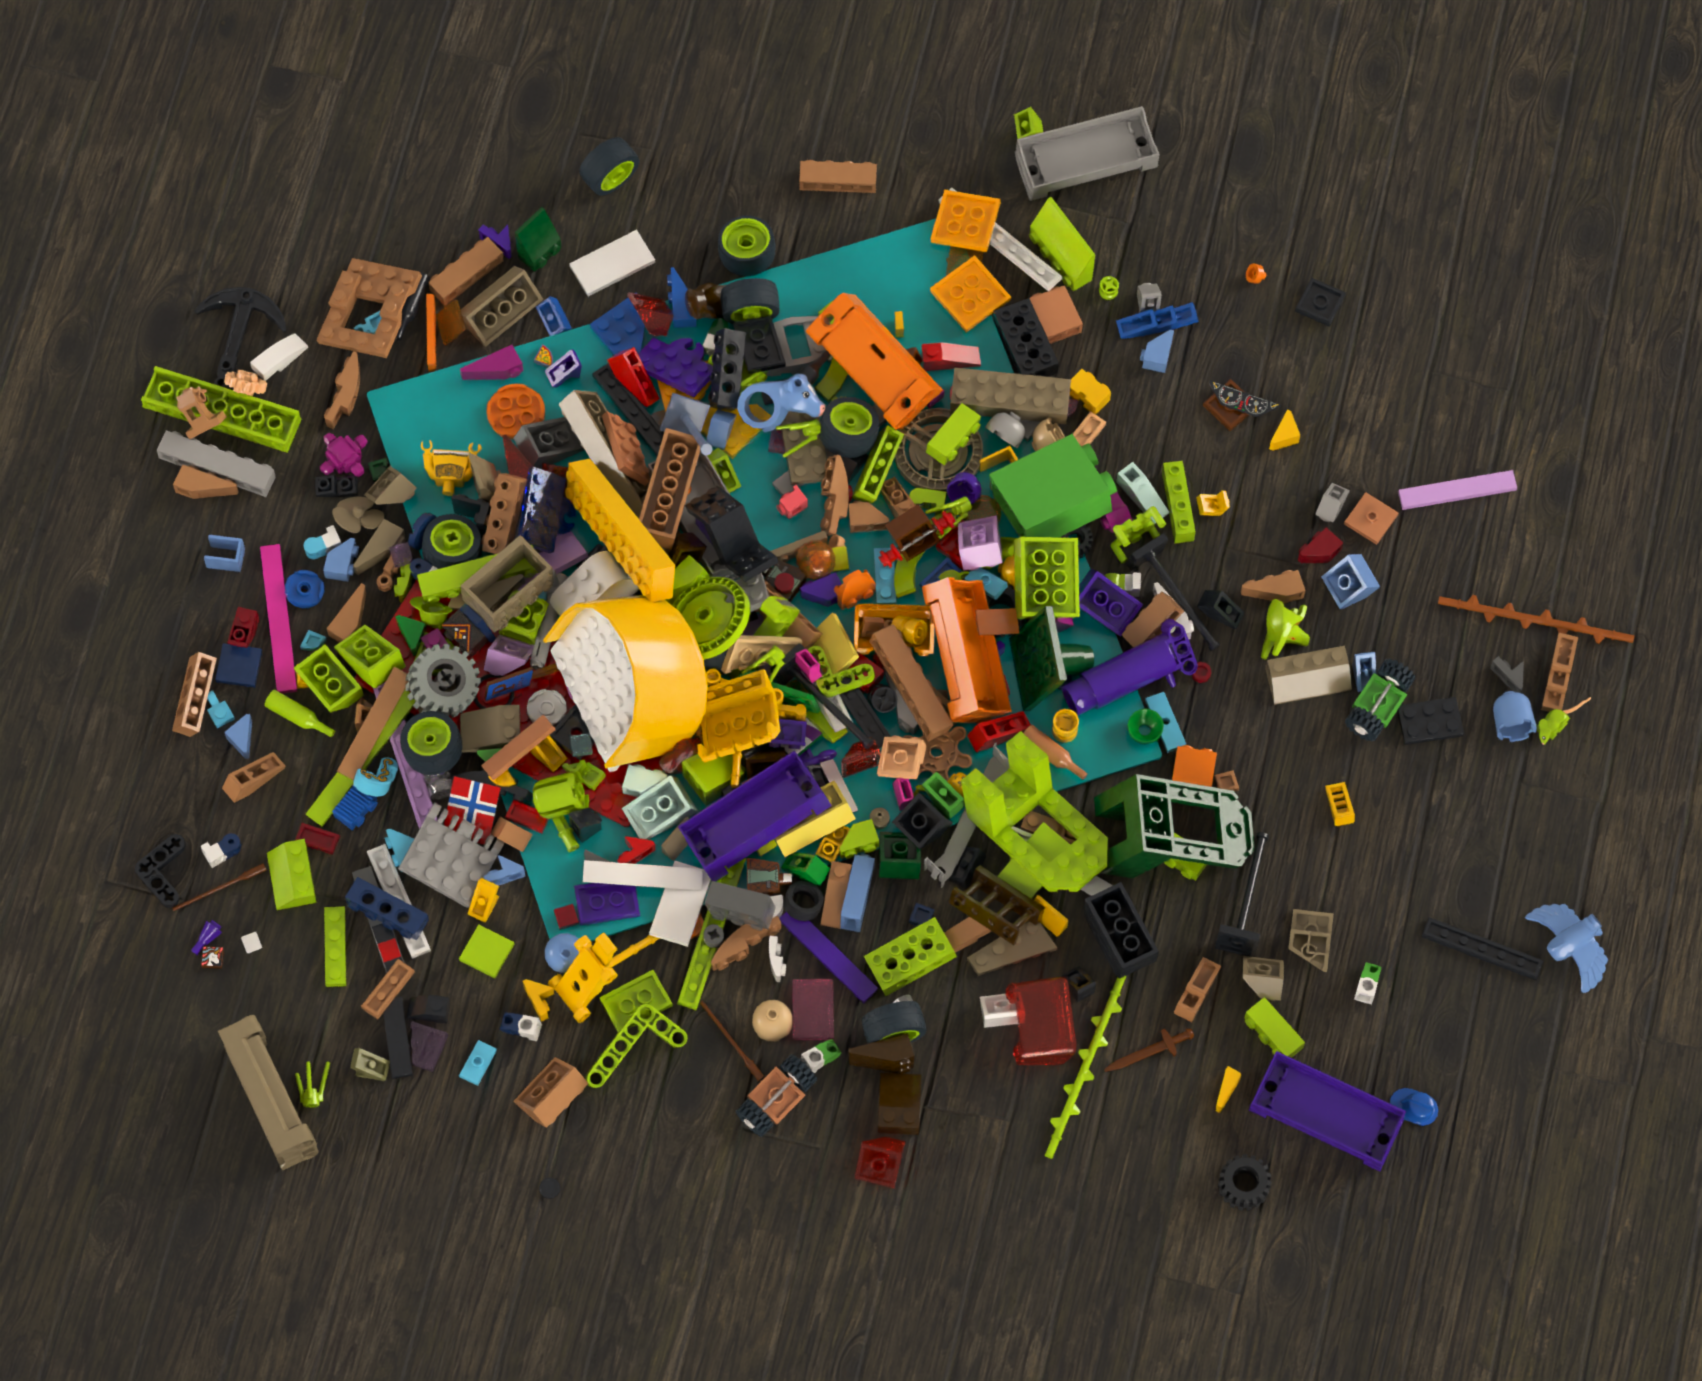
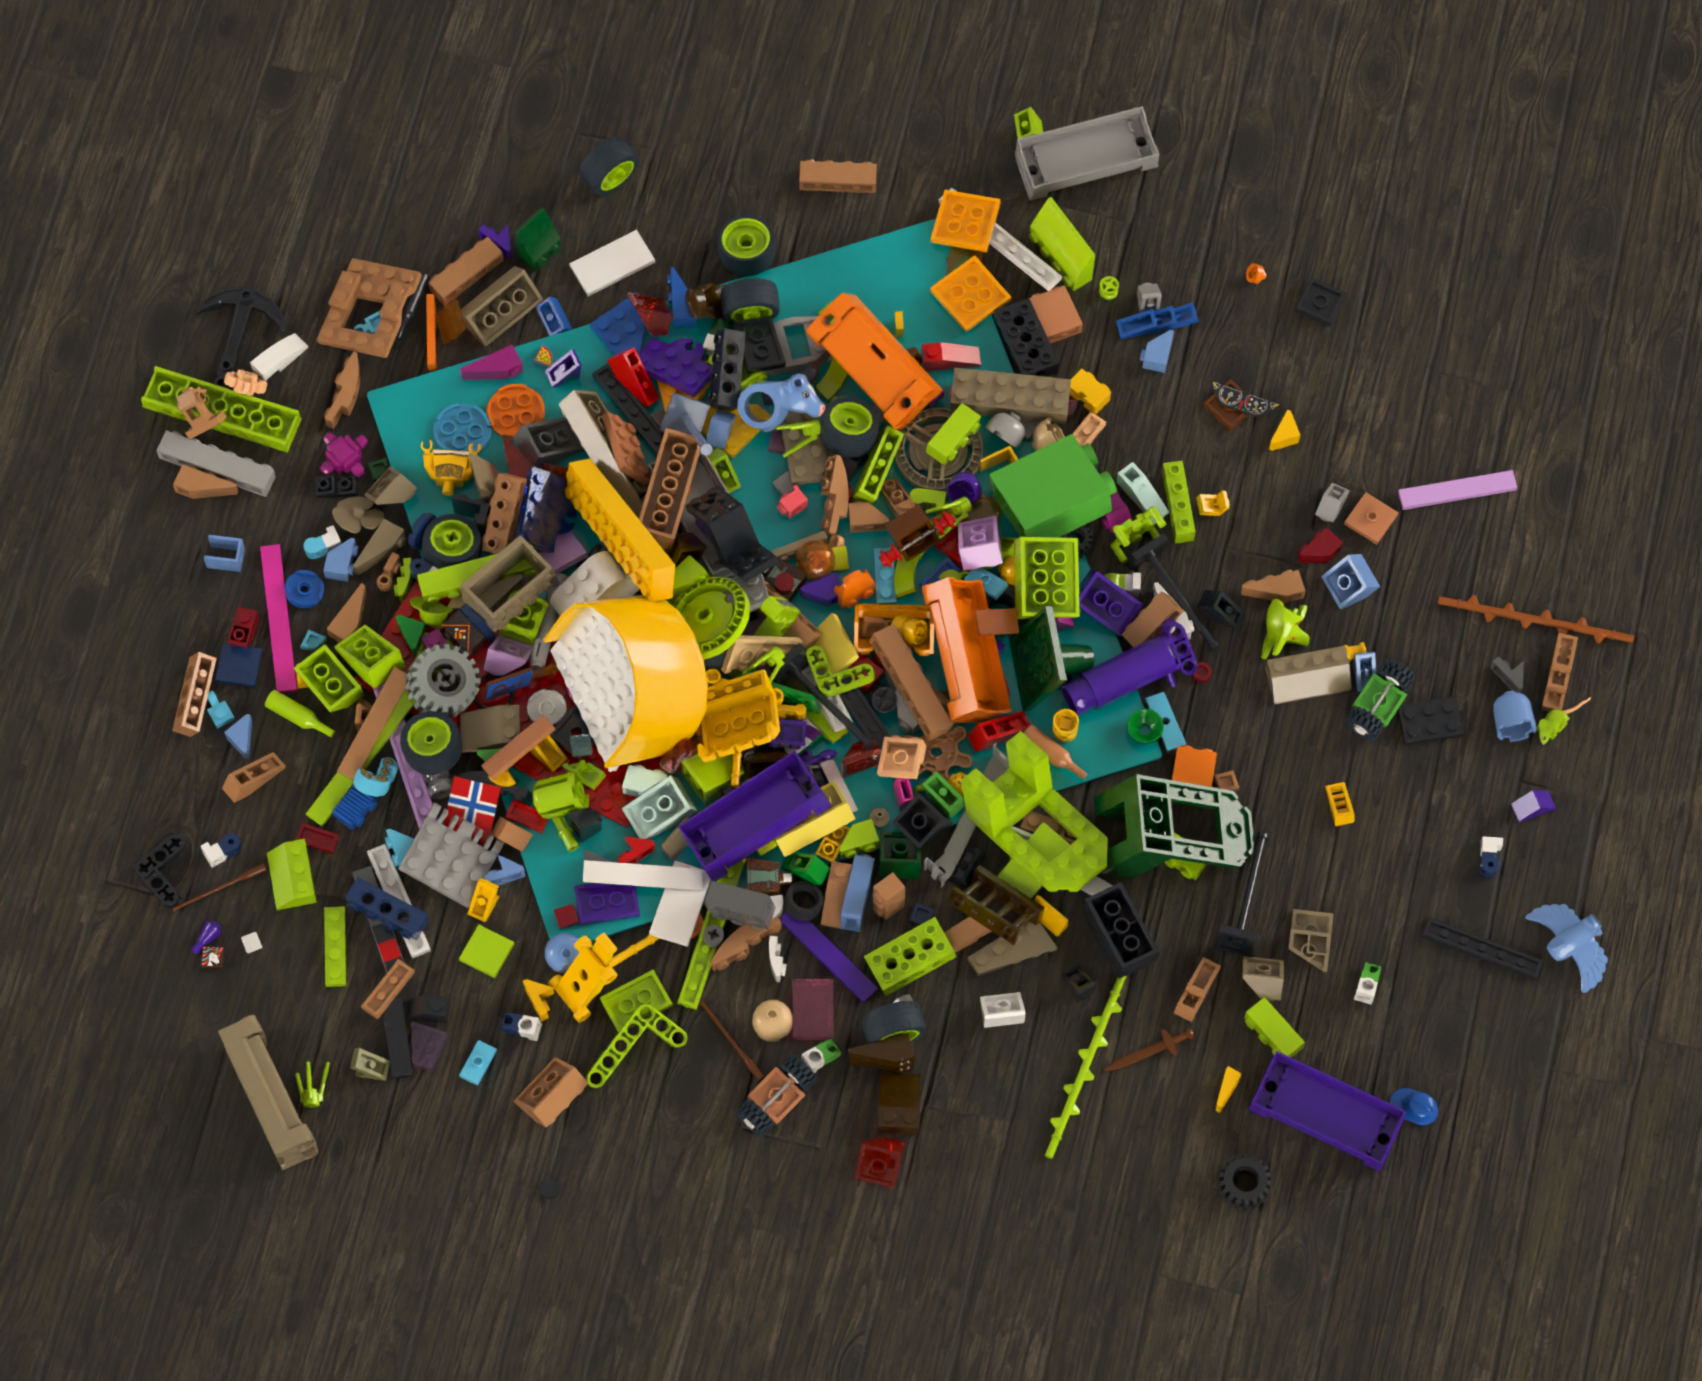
(401, 554): tile -> none
(460, 426): none -> dark azure tile
(813, 672): dark pink piece -> none
(888, 897): none -> medium nougat brick
(1043, 1021): clear red windscreen -> none
(1352, 650): none -> yellow bush
(1488, 855): none -> leg
(1533, 805): none -> slope

